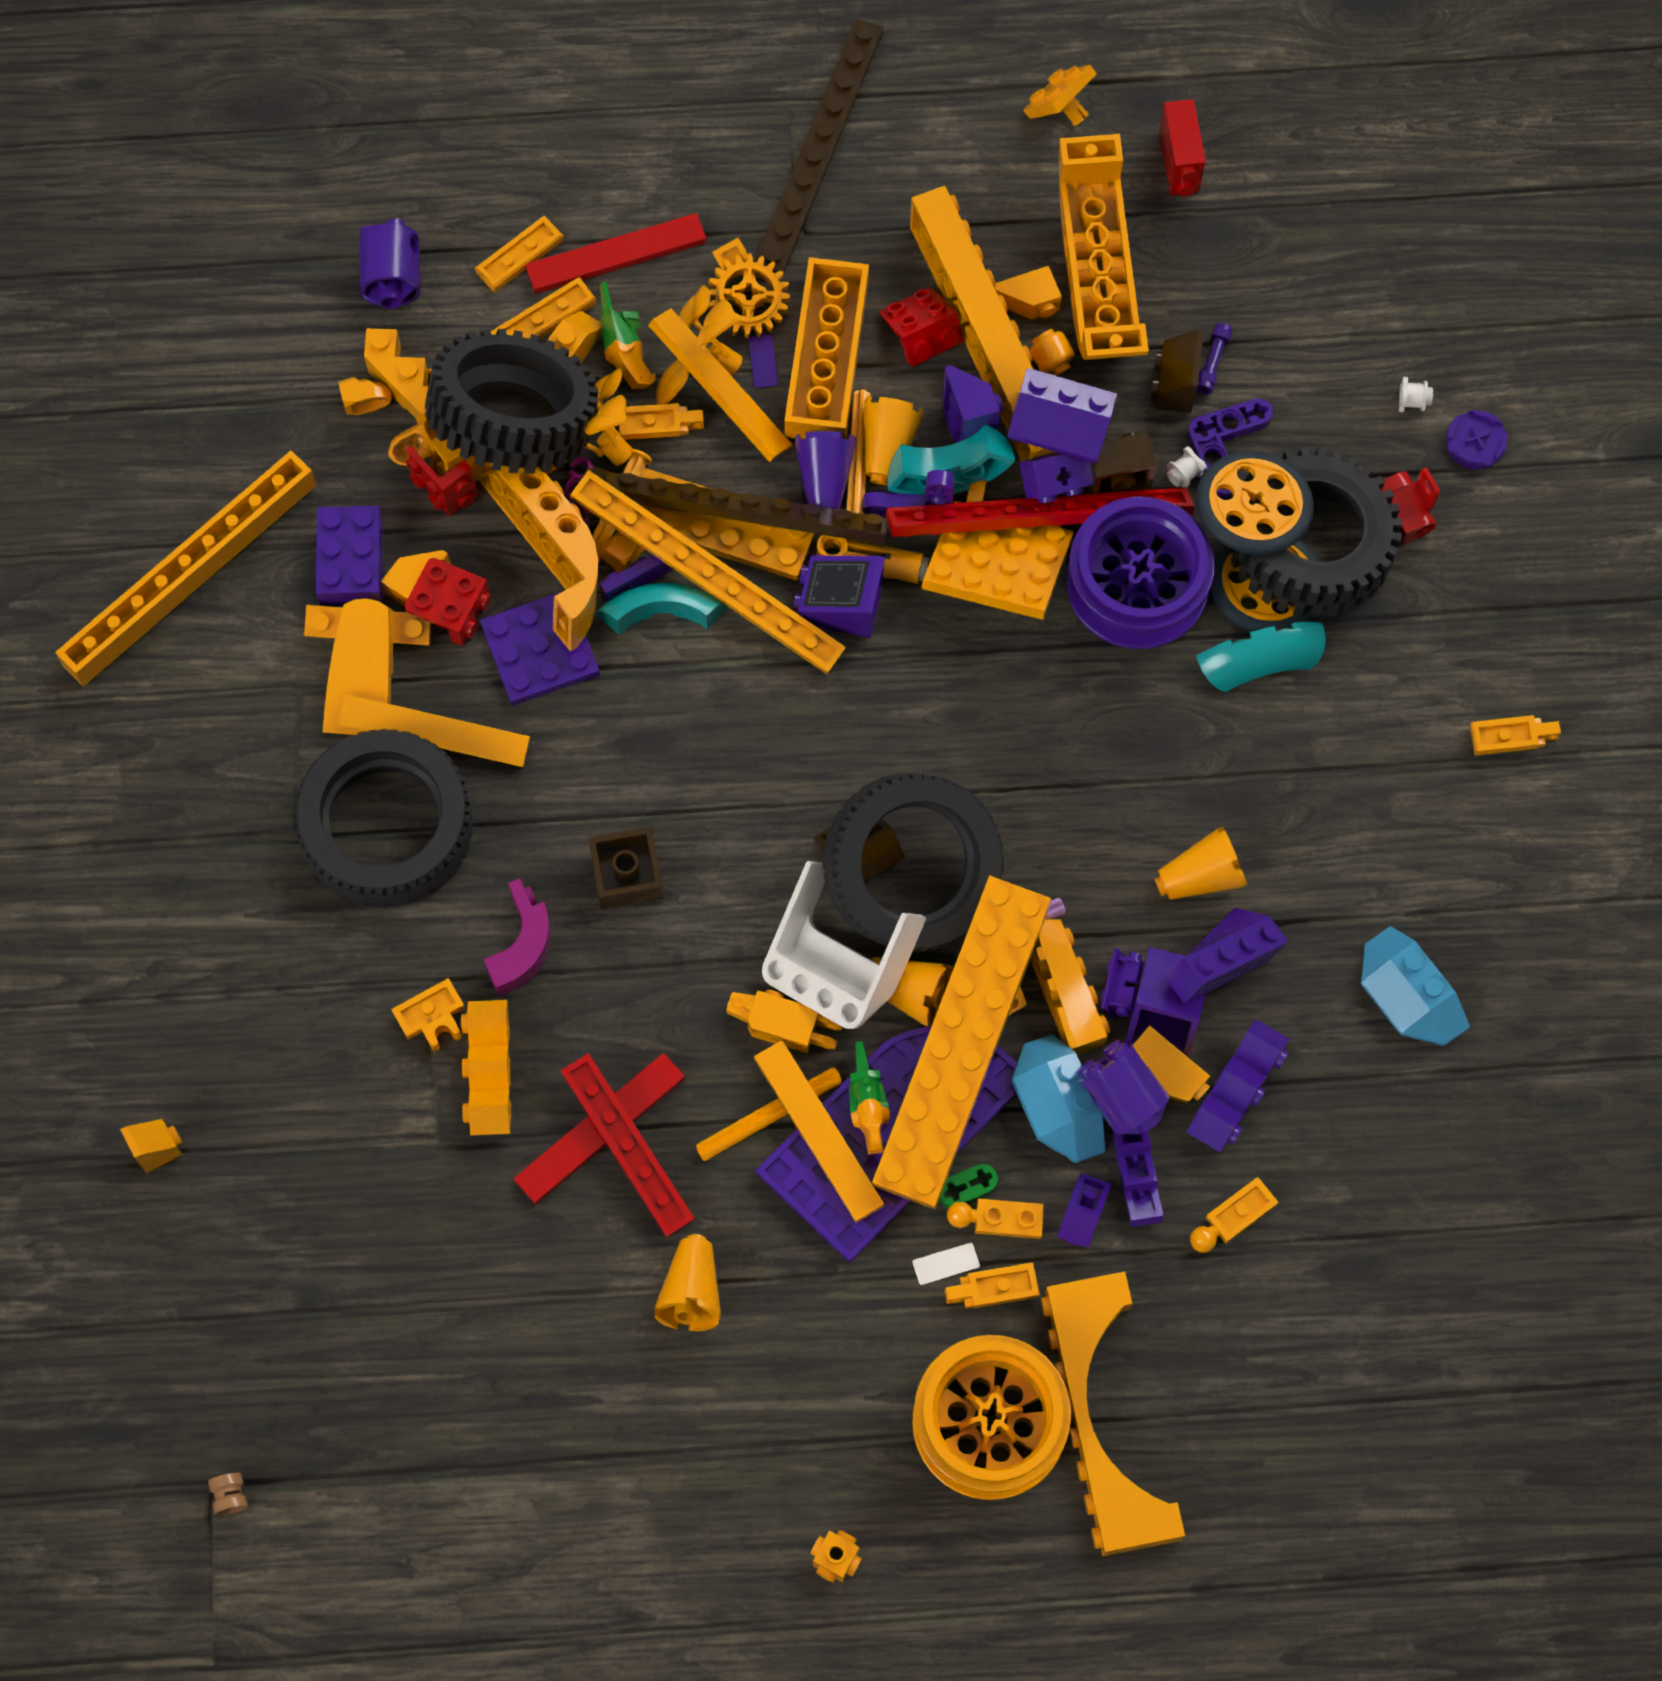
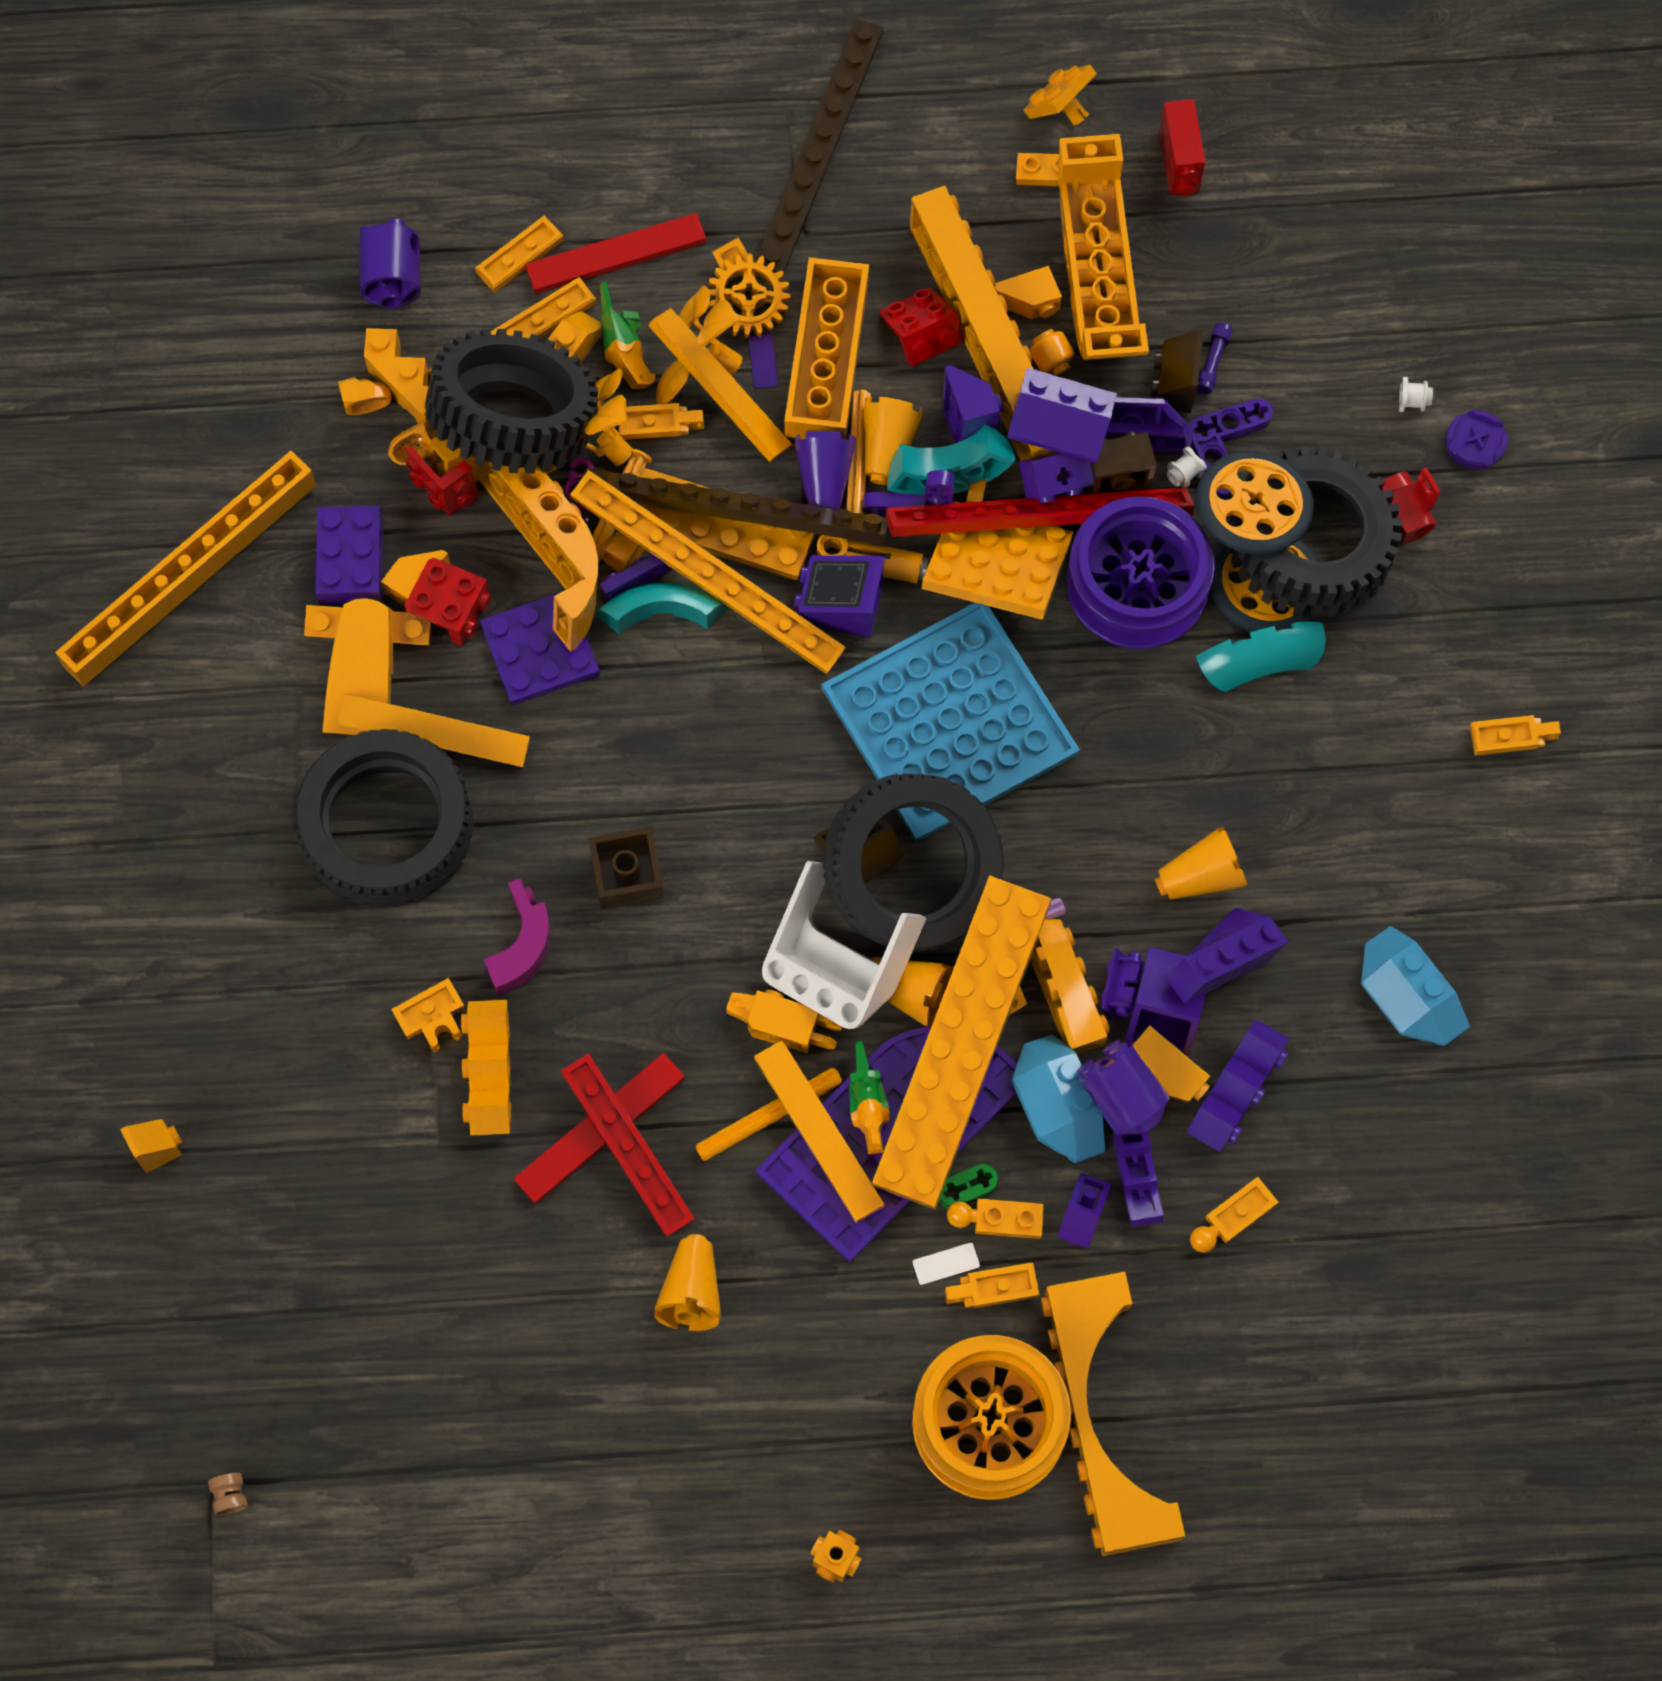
(953, 709): none -> dark azure plate
(1037, 169): none -> light orange plate
(1156, 416): none -> dark purple wedge

